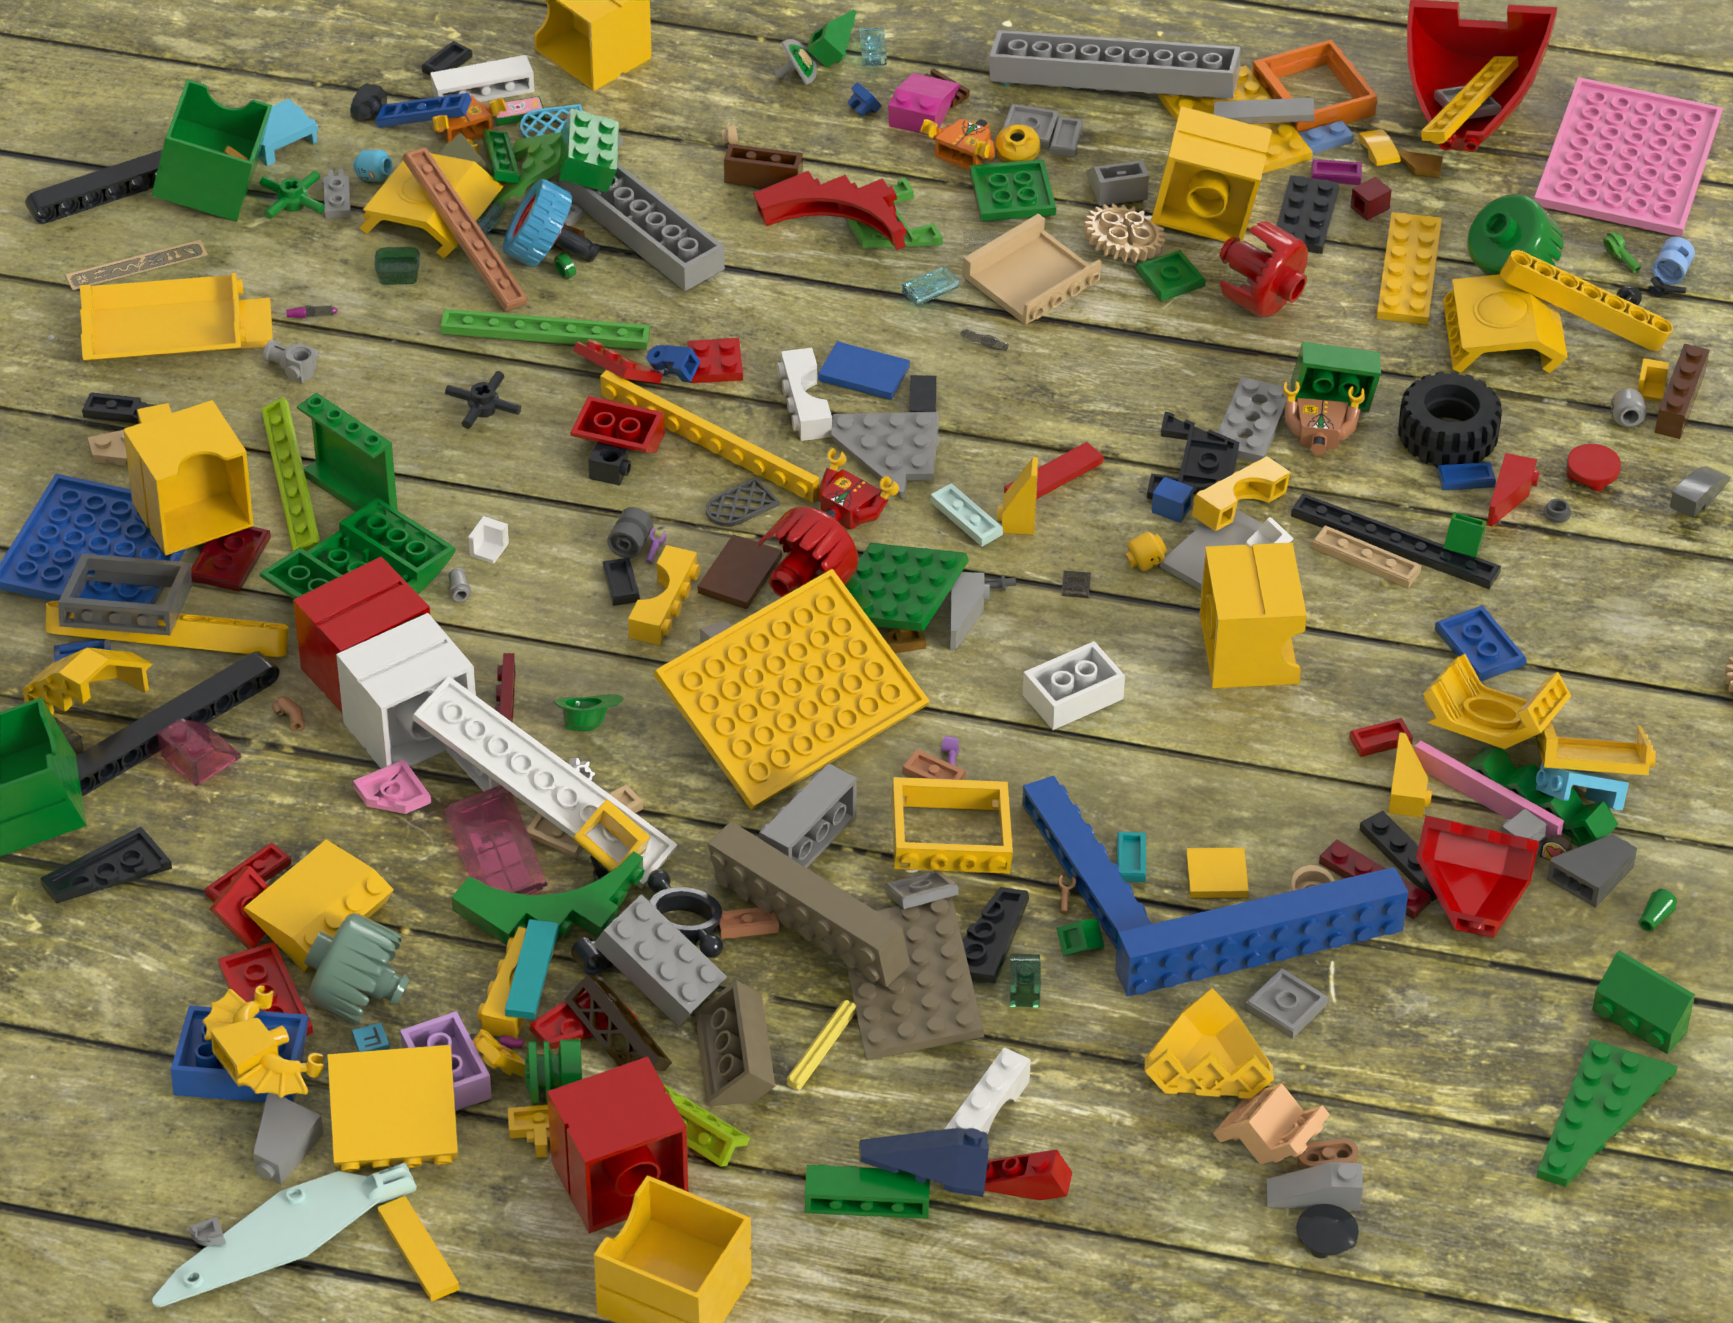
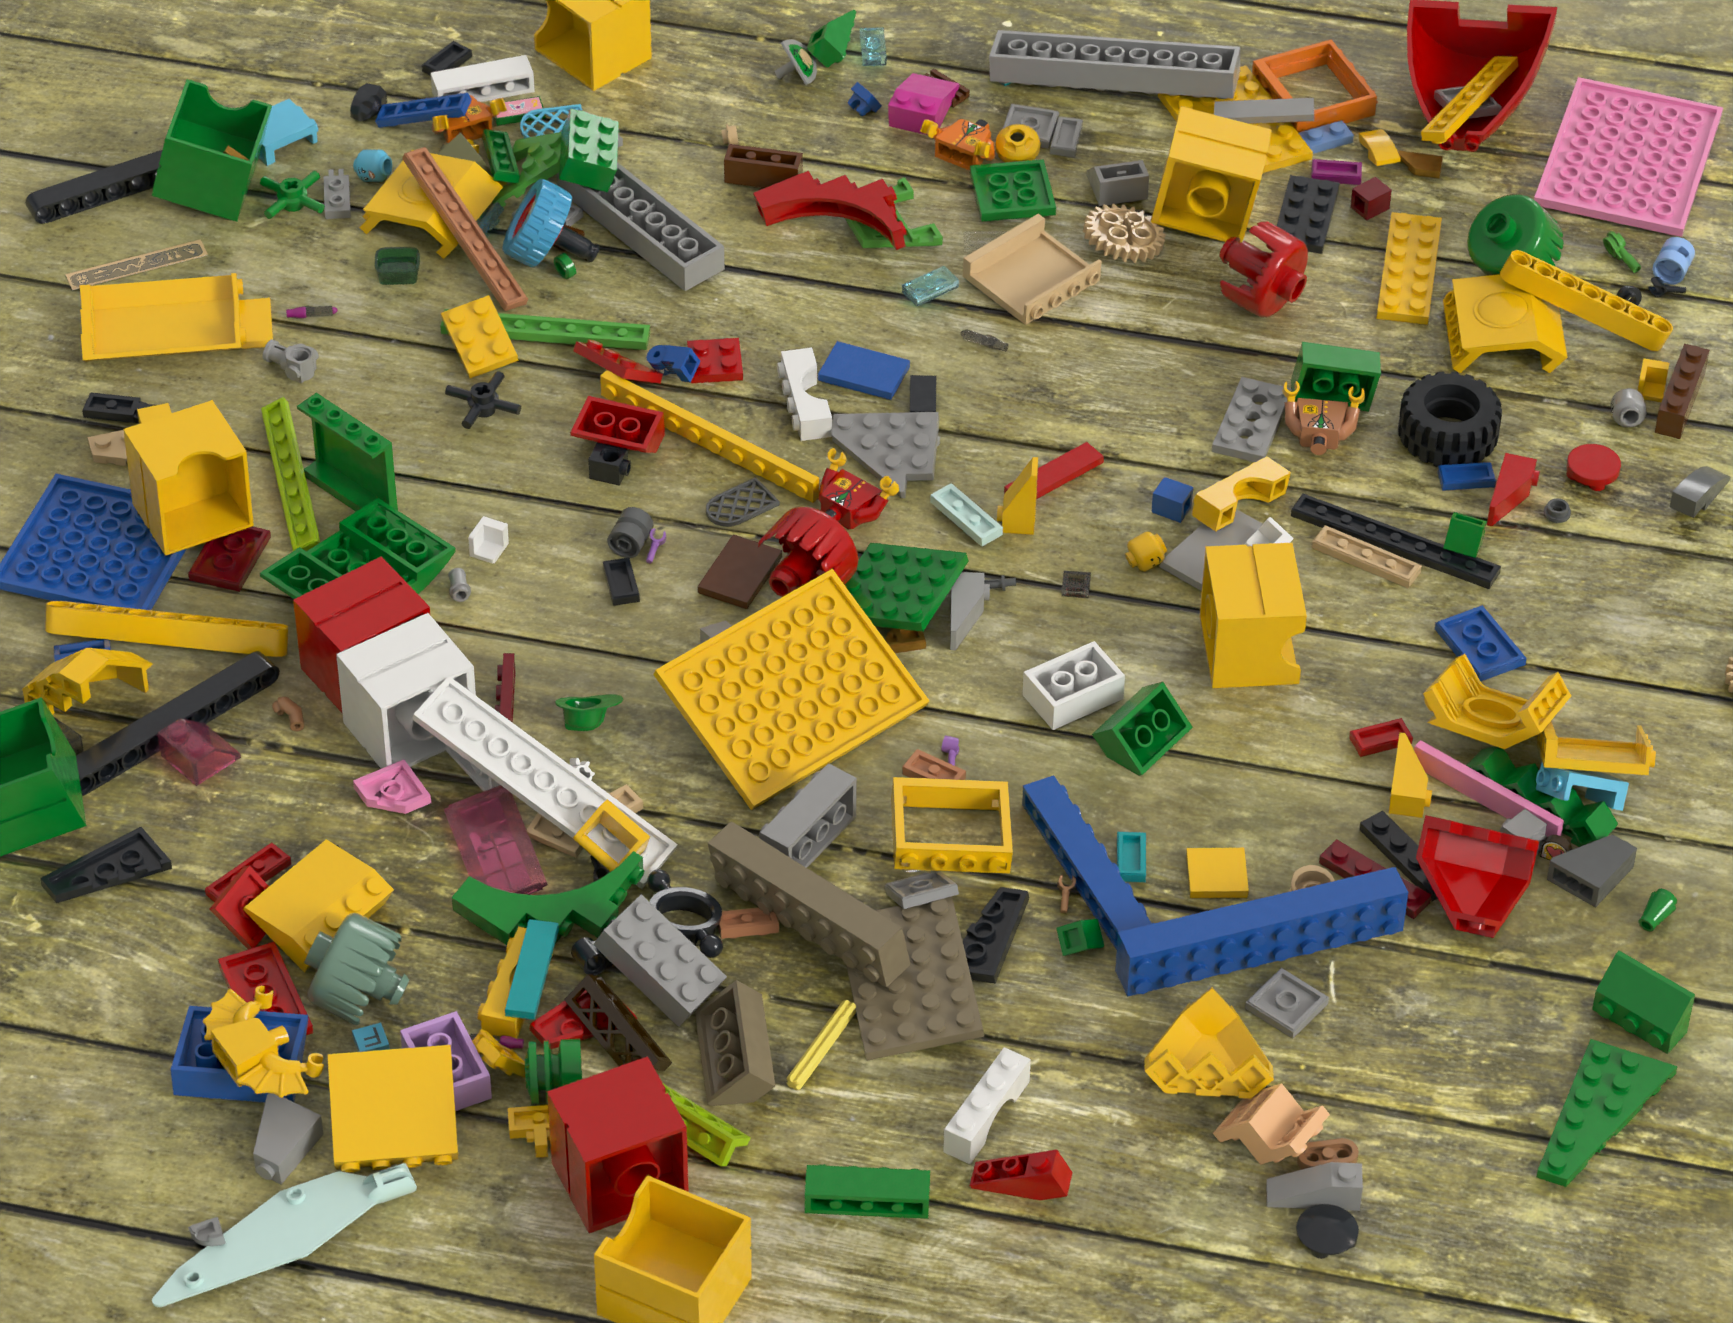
(125, 615): dark grey window -> none
(418, 1248): yellow tile -> none
(479, 336): none -> yellow plate
(653, 617): yellow arch -> none
(945, 1156): dark blue wedge -> none
(1025, 980): clear green arch -> none
(1143, 729): none -> green slope
(1170, 275): green tile -> none
(1206, 457): black wing -> none

